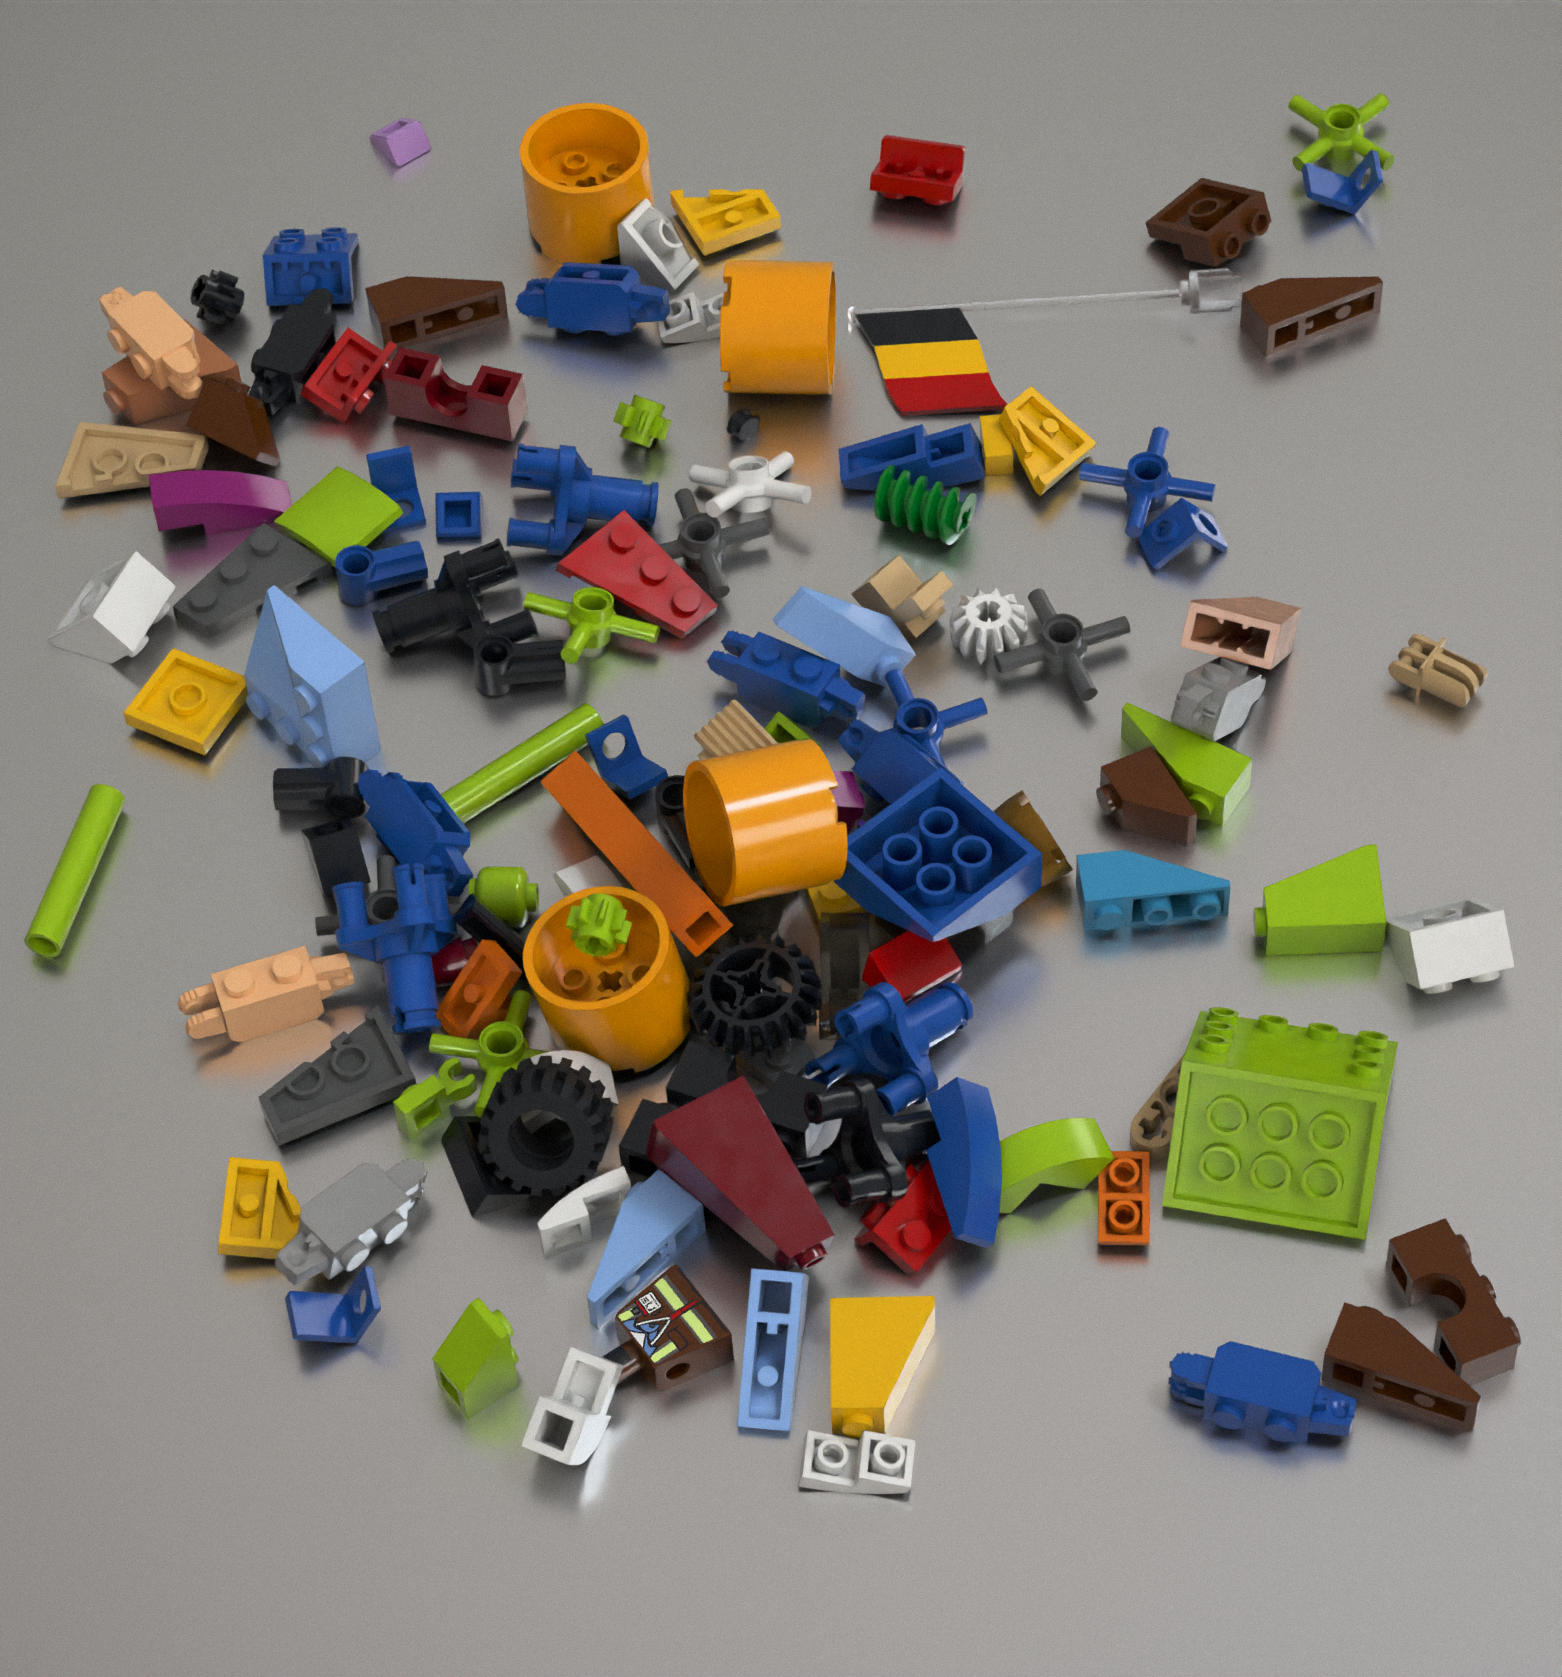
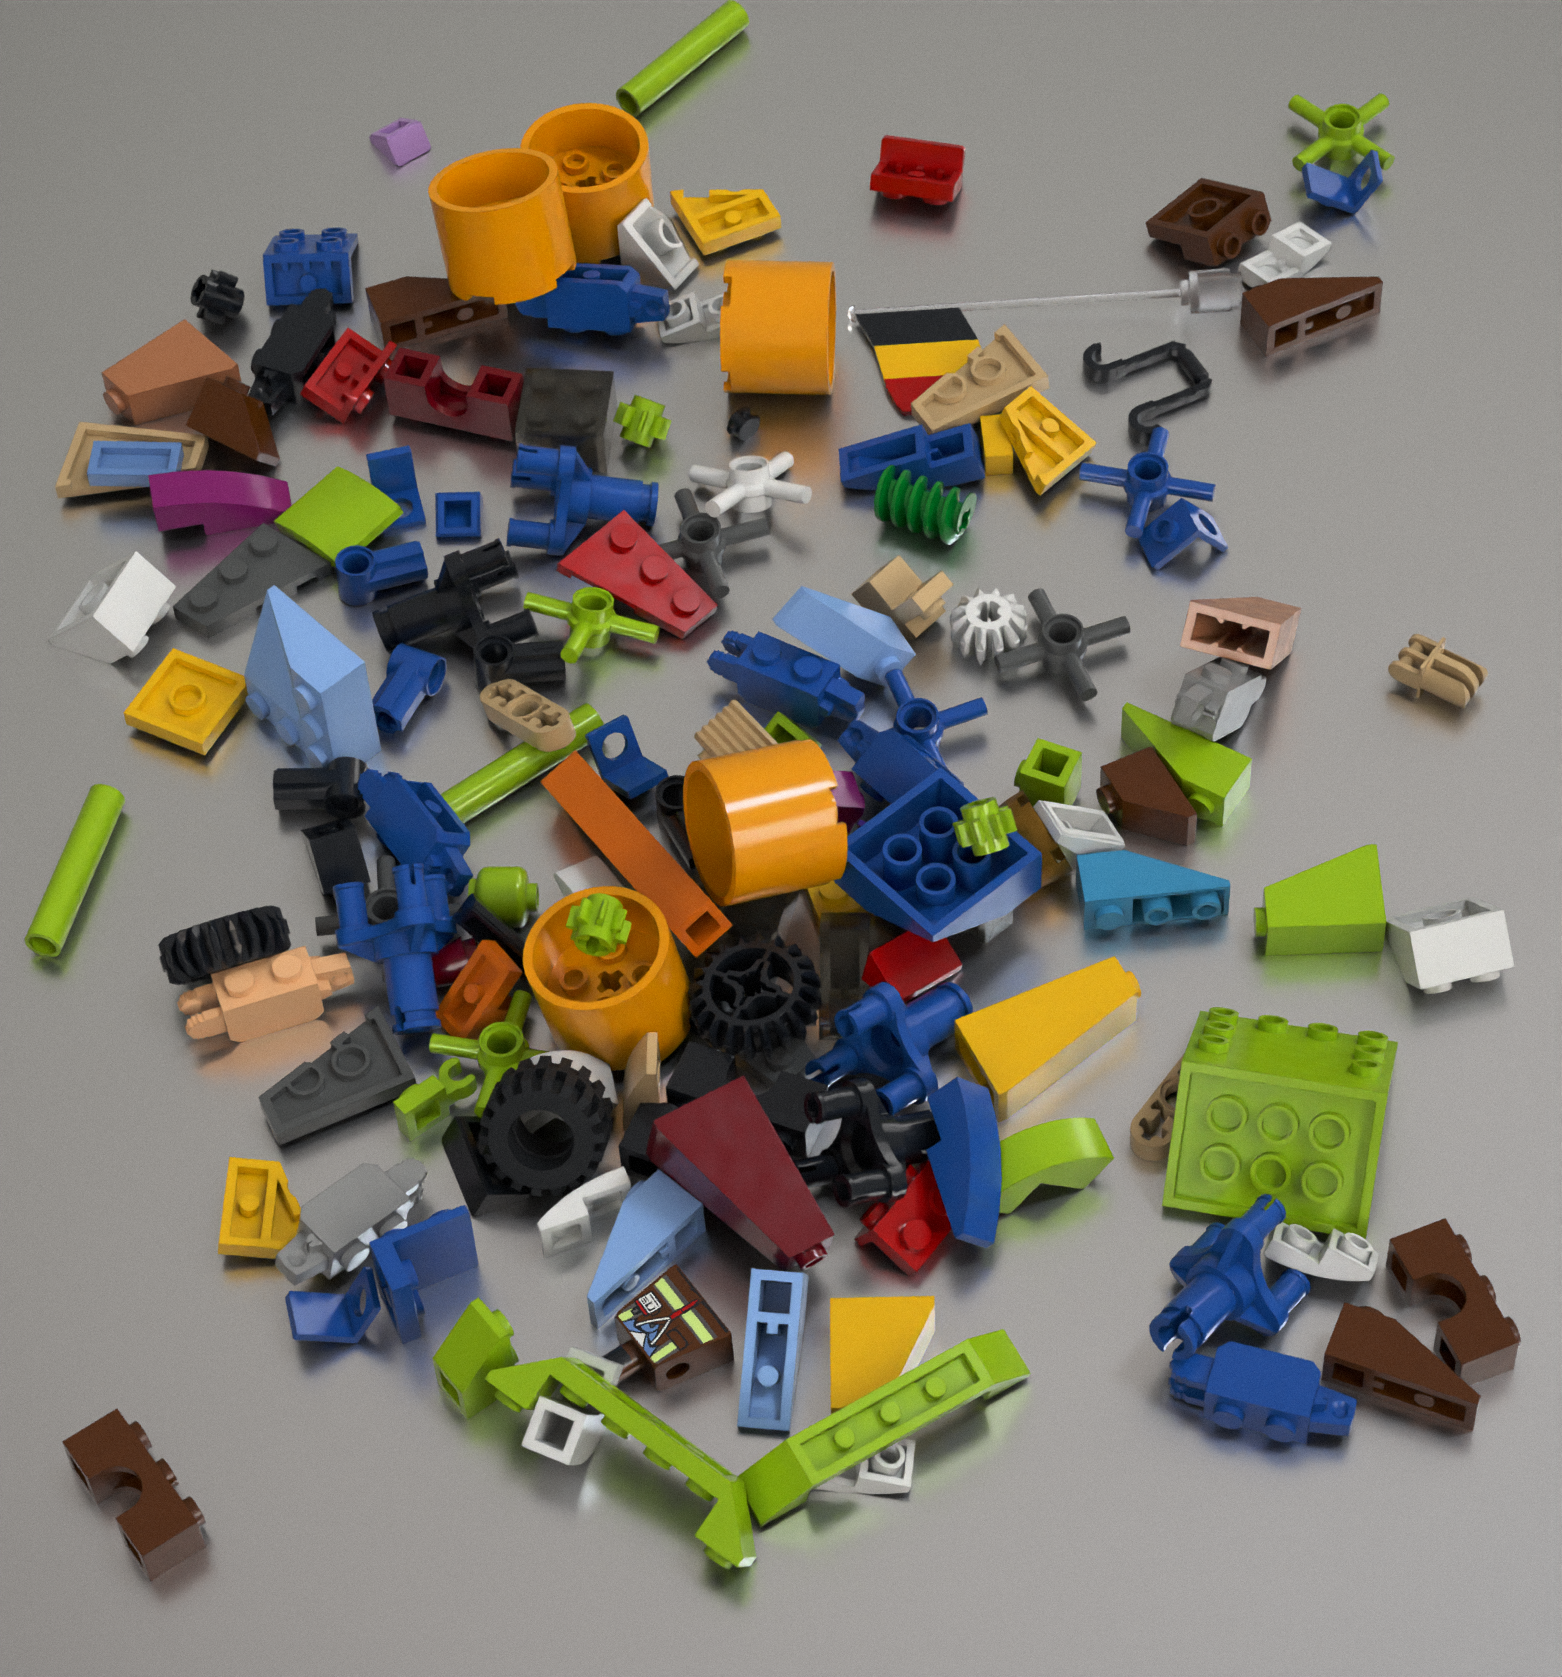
(115, 1459): none -> reddish brown arch
(131, 462): none -> medium blue tile
(154, 340): light nougat hinge -> none
(223, 944): none -> black gear
(408, 679): none -> blue piece
(419, 1258): none -> blue bracket
(502, 225): none -> light orange brick
(528, 715): none -> tan beam
(570, 411): none -> clear smoke brick
(641, 1076): none -> tan slope
(682, 58): none -> lime piece
(727, 1526): none -> lime slope
(879, 1420): none -> lime slope
(981, 386): none -> tan wing
(984, 826): none -> lime gear
(1045, 1032): none -> yellow slope
(1050, 773): none -> lime brick
(1079, 828): none -> white slope
(1125, 1200): orange slope -> none
(1148, 411): none -> black piece
(1227, 1283): none -> blue wheel
(1289, 255): none -> white slope
(1339, 1258): none -> white slope

